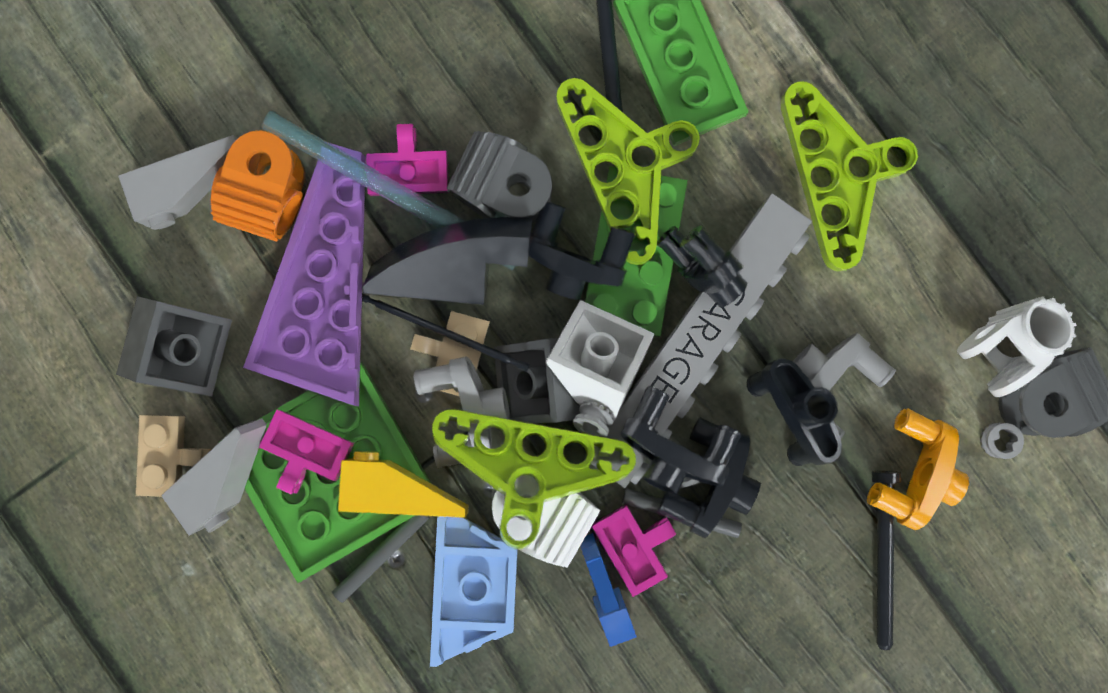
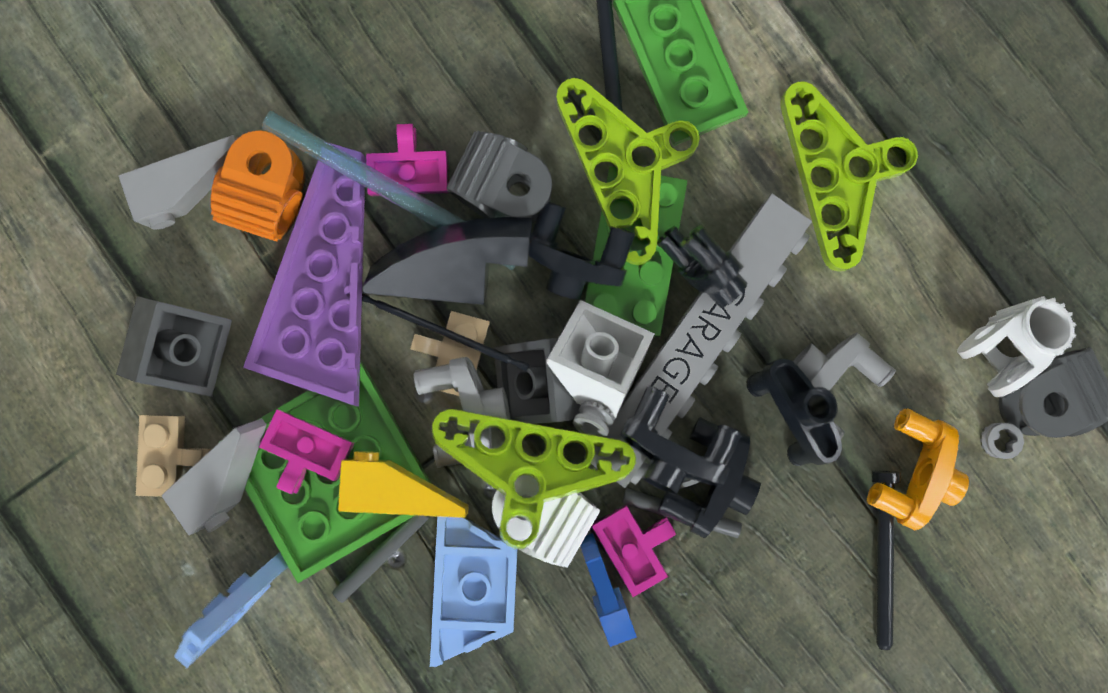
(225, 611): none -> light blue wing

